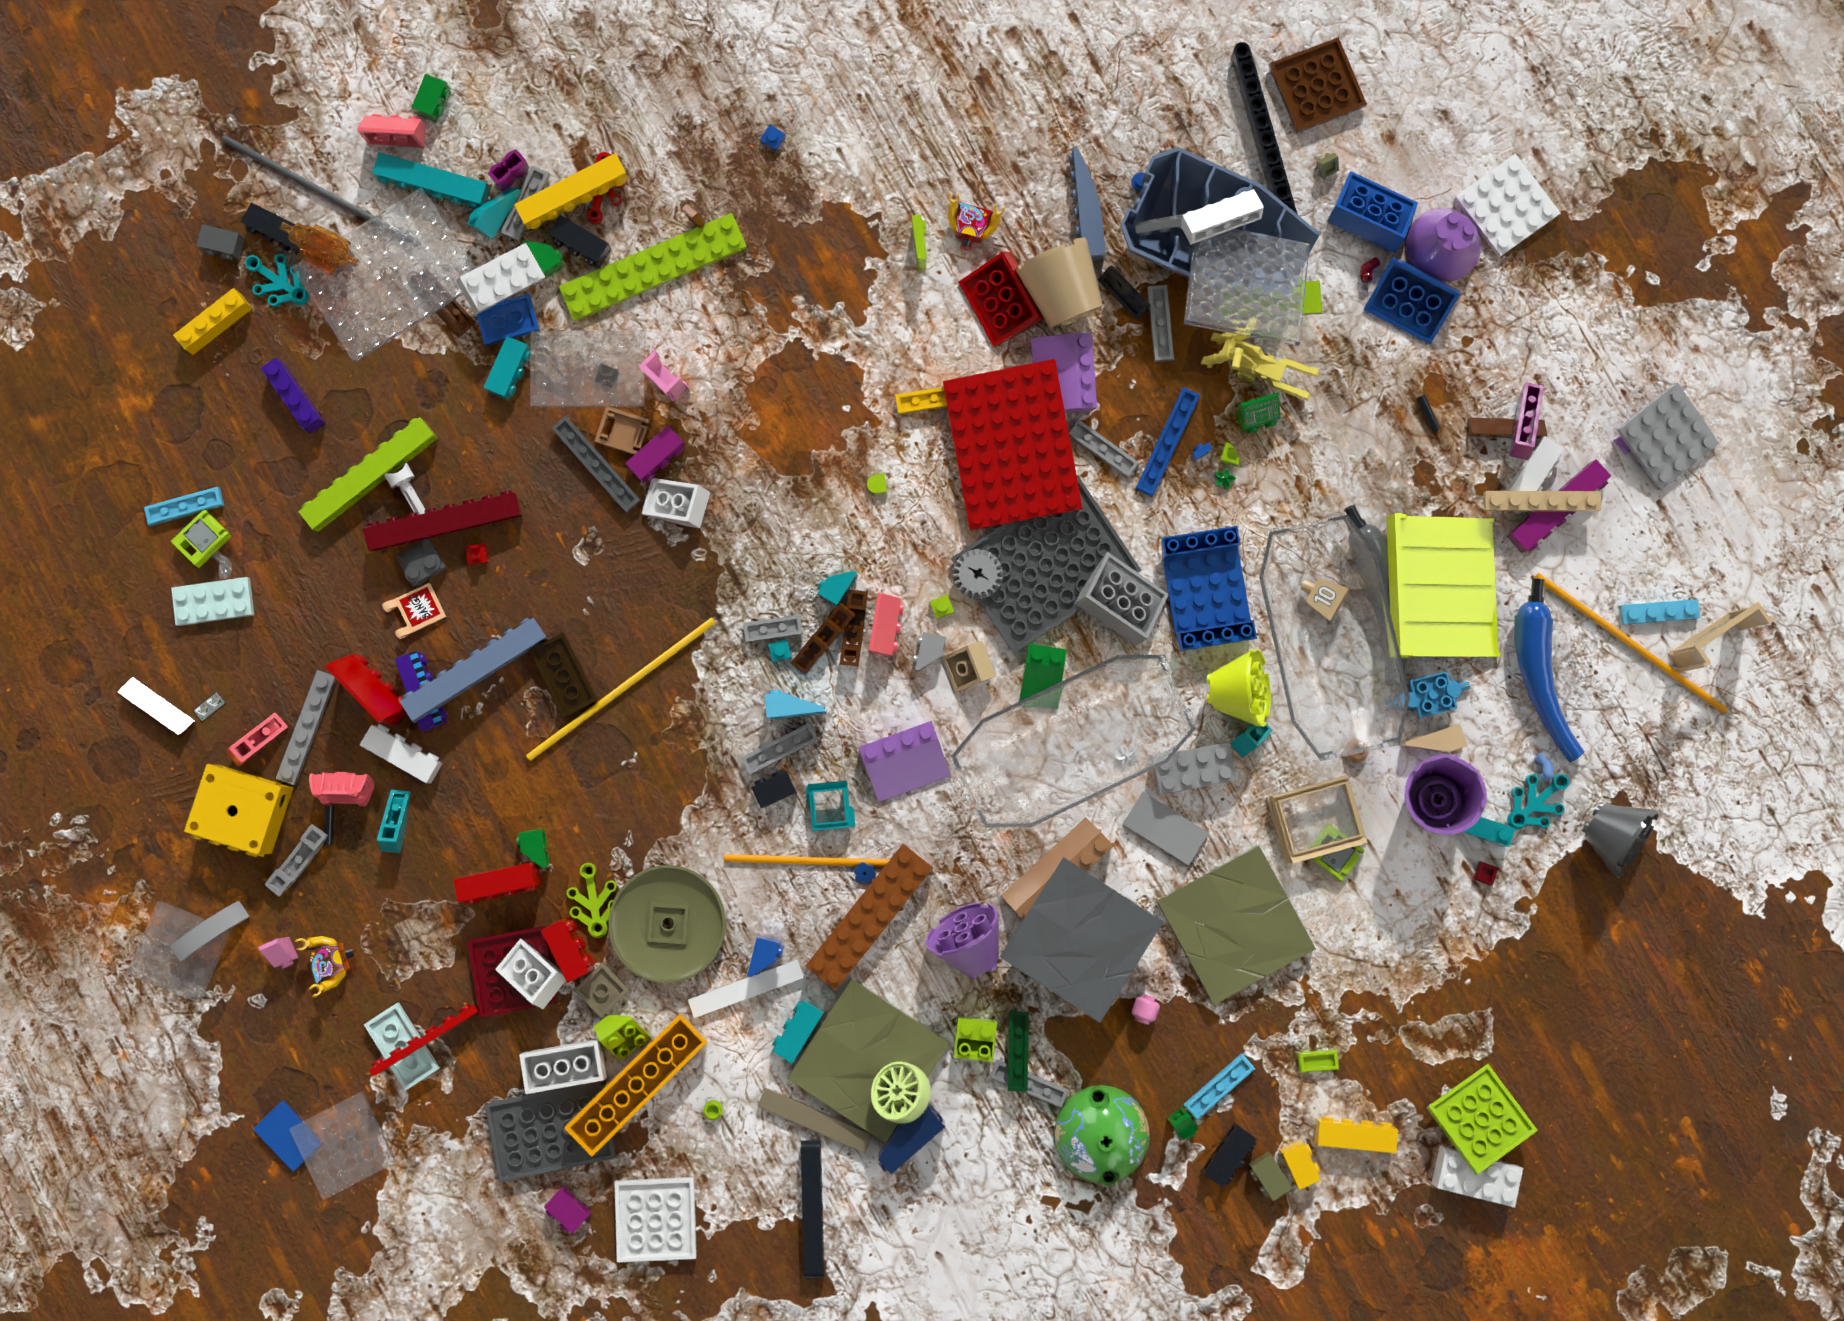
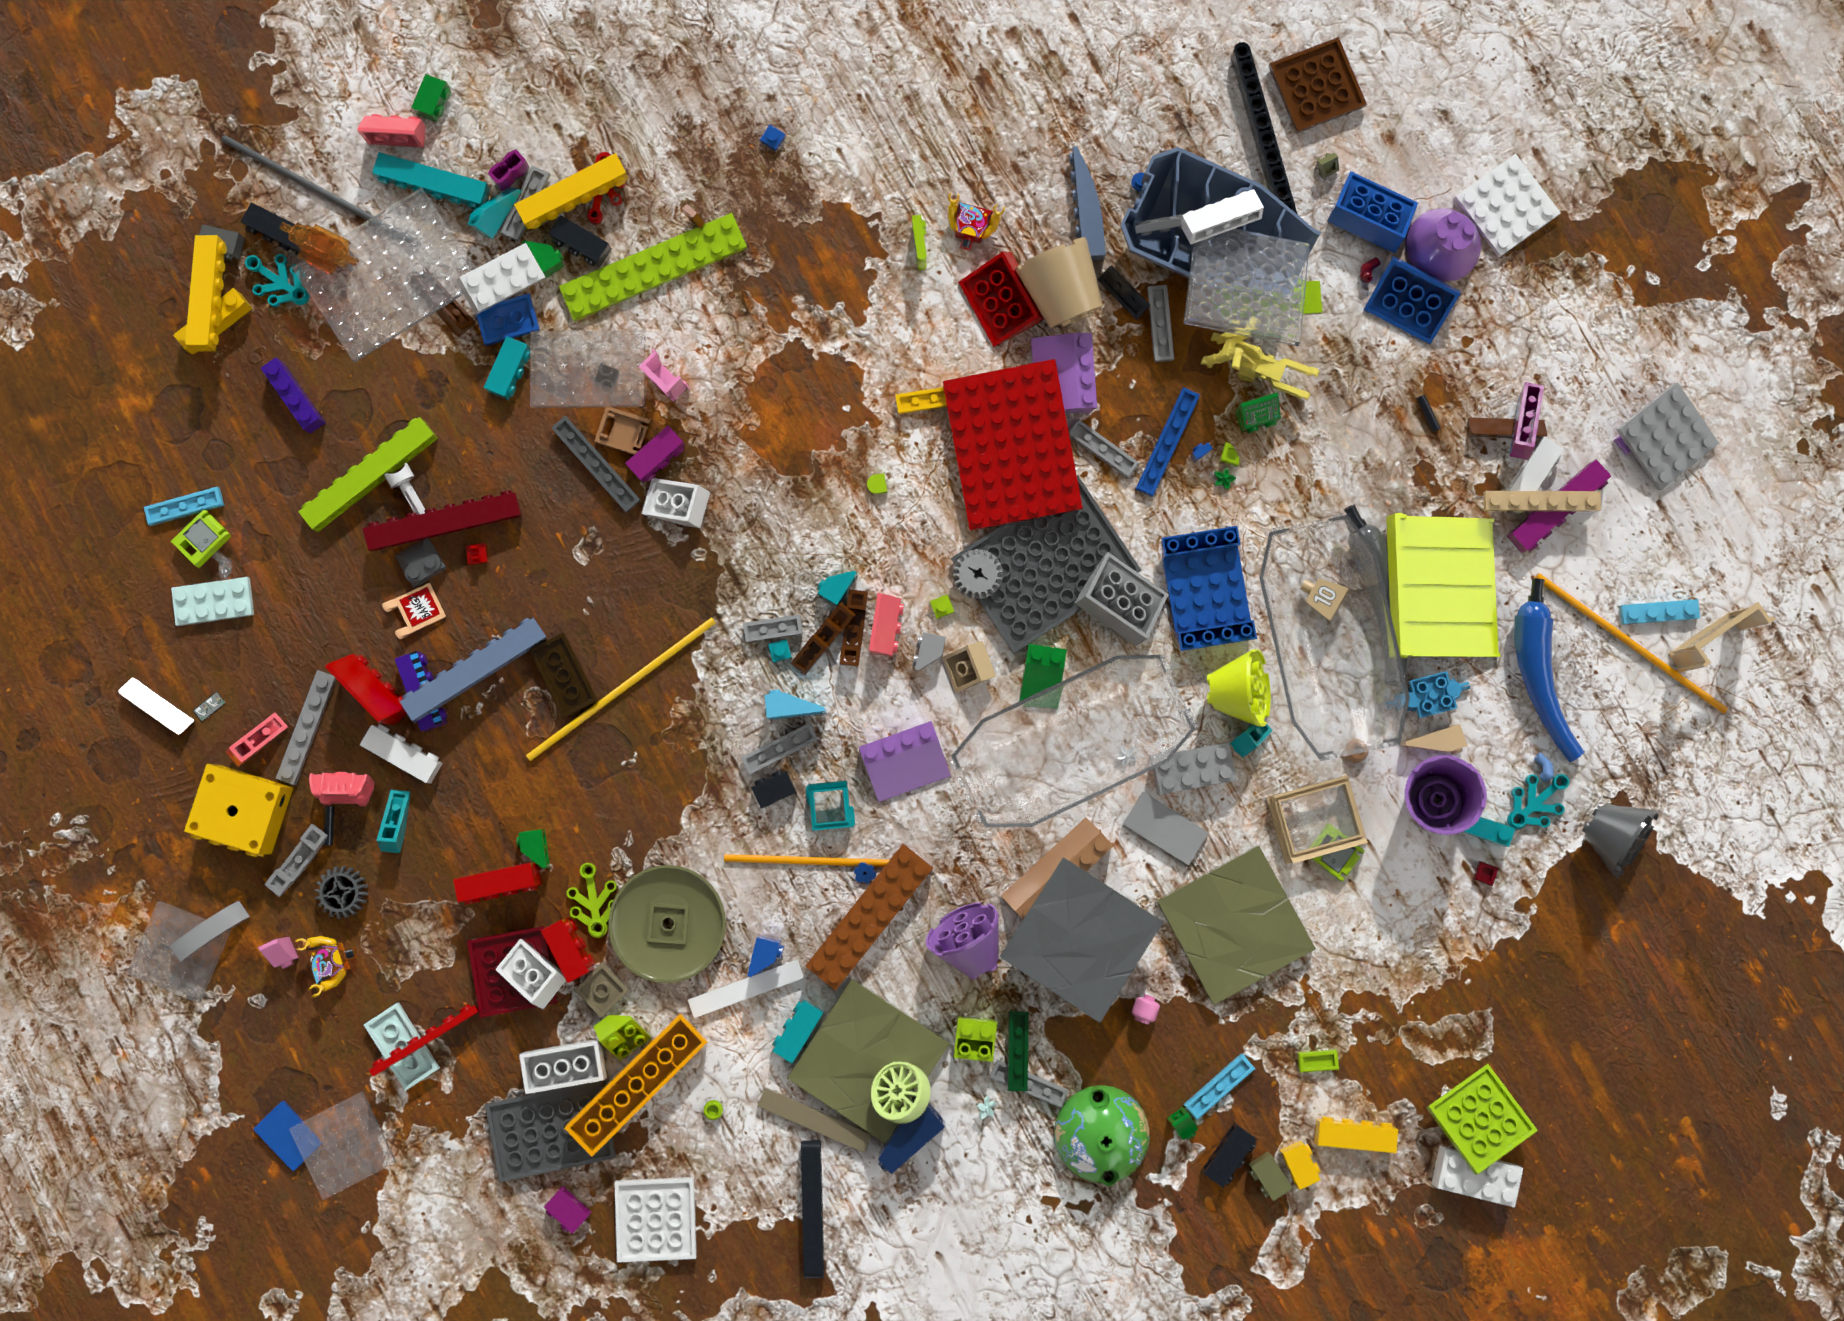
(205, 293): none -> yellow brick
(343, 899): none -> dark grey gear
(986, 1108): none -> light aqua plant

